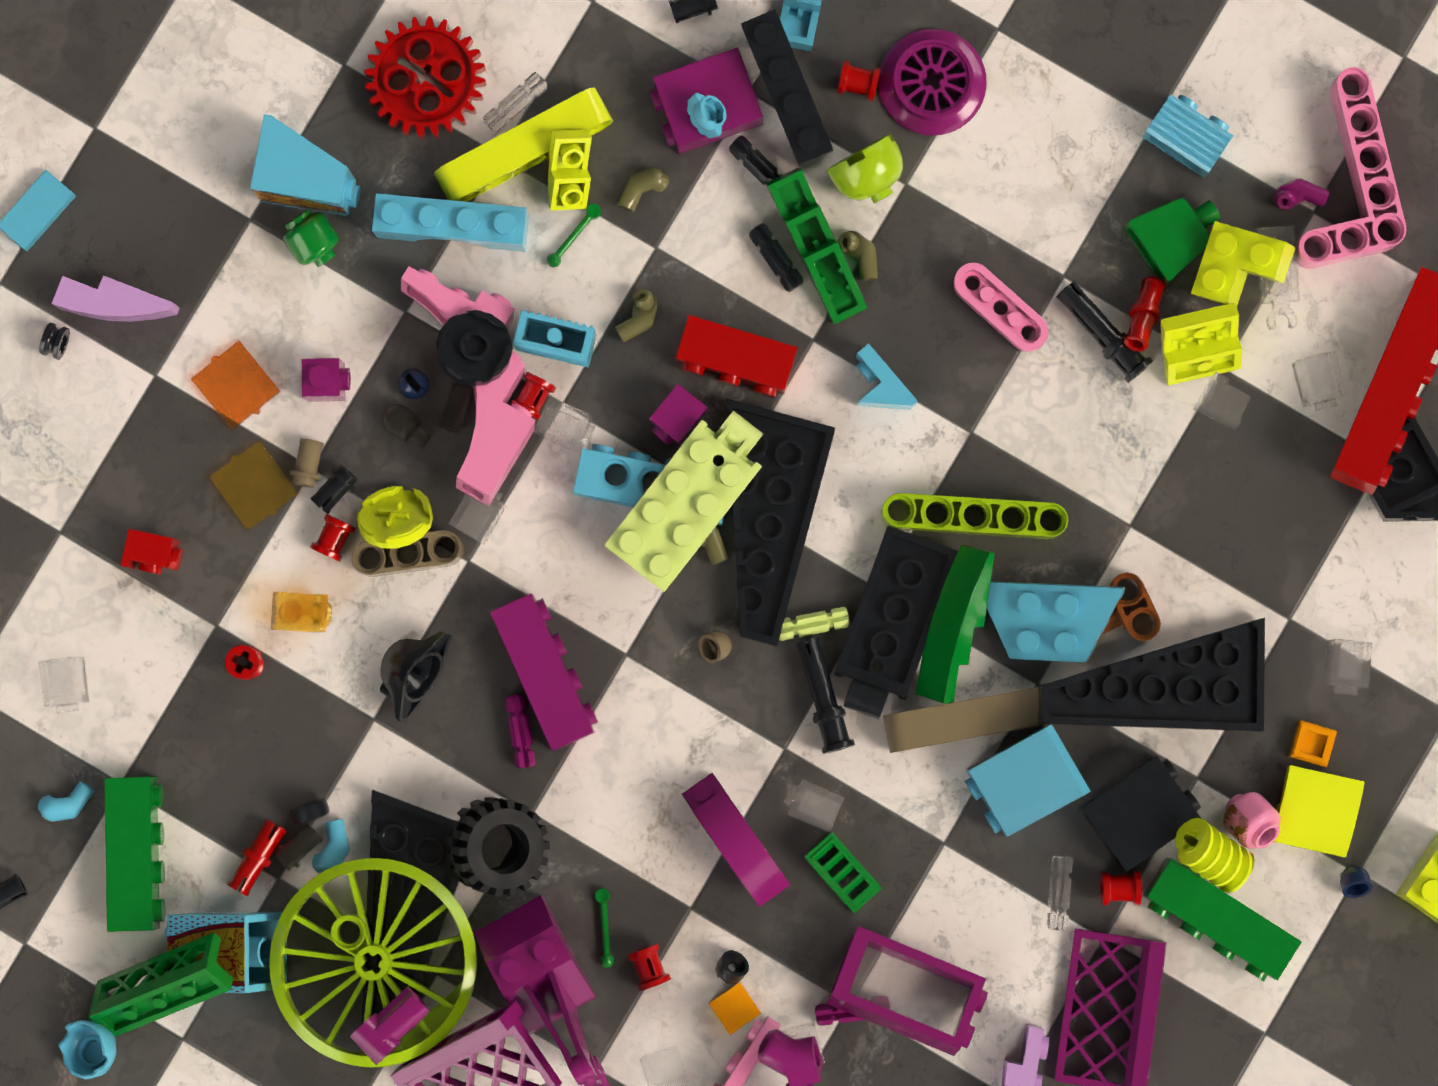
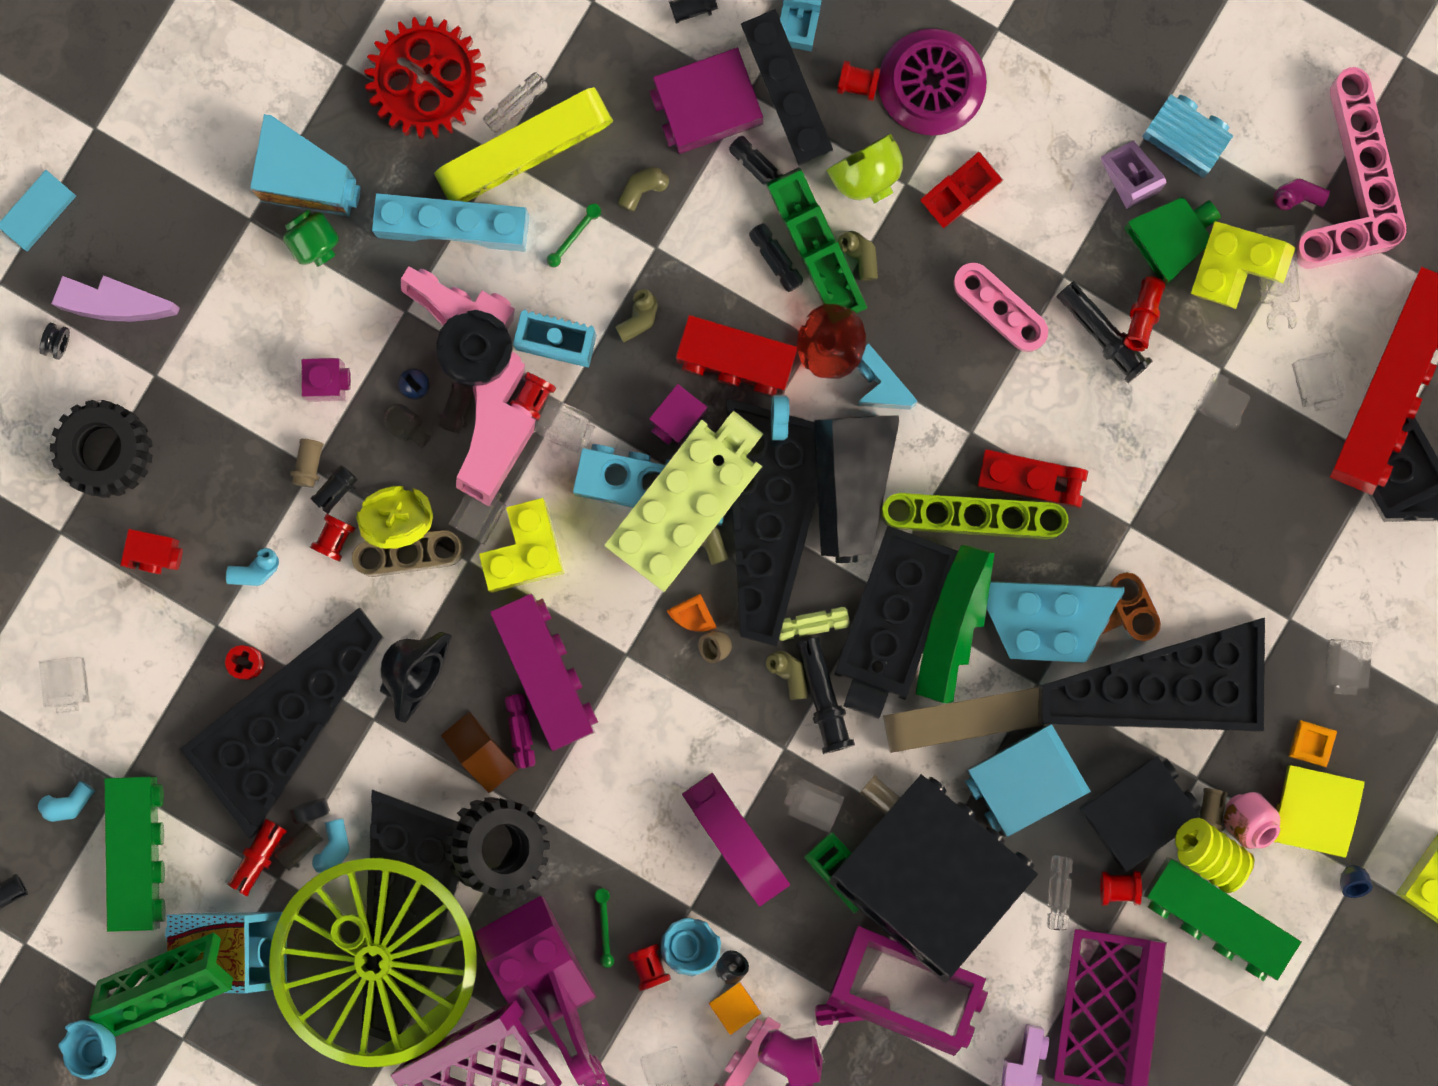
(75, 431): none -> black tyre
(235, 385): clear orange piece -> none
(254, 485): clear yellow piece -> none
(257, 572): none -> medium azure arm
(267, 735): none -> black wing
(300, 612): clear yellow bracket -> none
(383, 1031): magenta piece -> none
(479, 752): none -> reddish brown slope
(533, 555): none -> neon yellow brick
(568, 169): neon yellow slope -> none
(690, 947): none -> medium azure hair
(693, 615): none -> orange tile
(706, 114): medium azure piece -> none
(779, 417): none -> medium azure tile
(791, 670): none -> olive arm
(831, 341): none -> clear red tile
(852, 481): none -> black slope
(879, 794): none -> dark tan pin
(934, 877): none -> black panel
(961, 190): none -> red slope
(1031, 478): none -> red plate
(1133, 174): none -> lavender slope
(1201, 343): neon yellow slope -> none
(1213, 807): none -> dark tan pin

